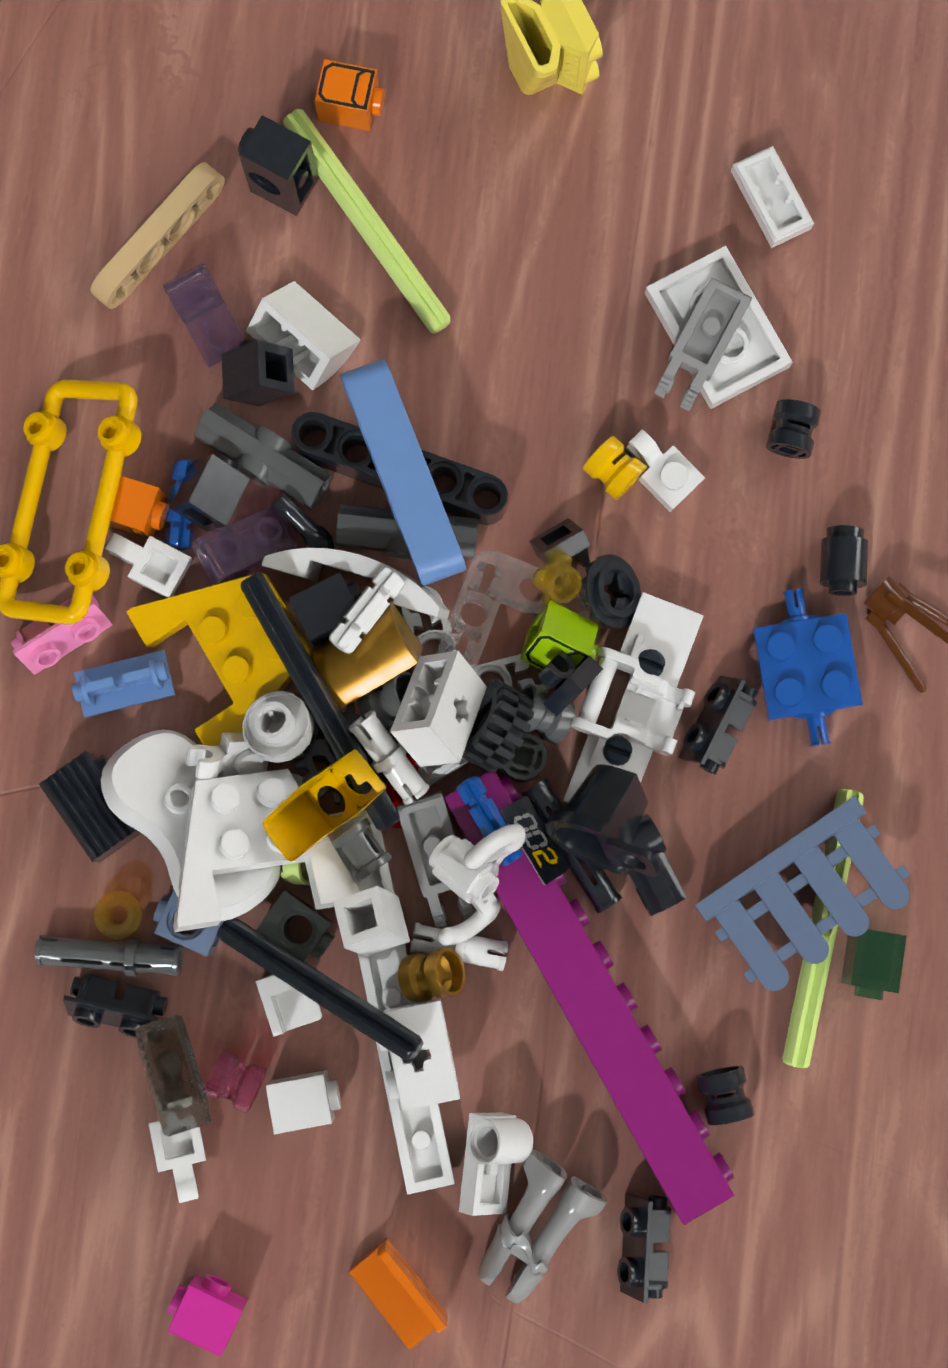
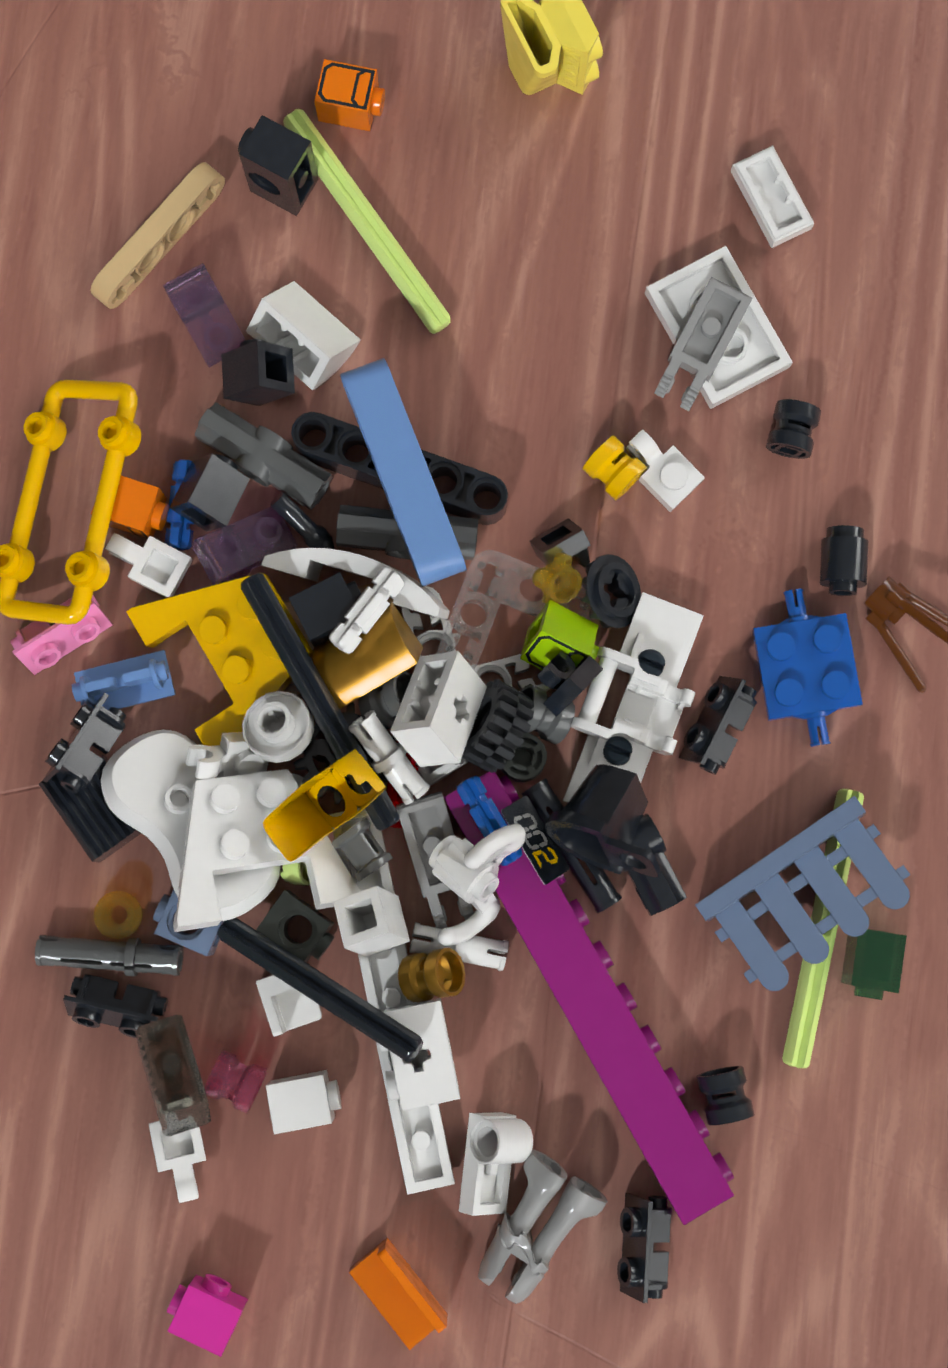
(73, 758): none -> hinge

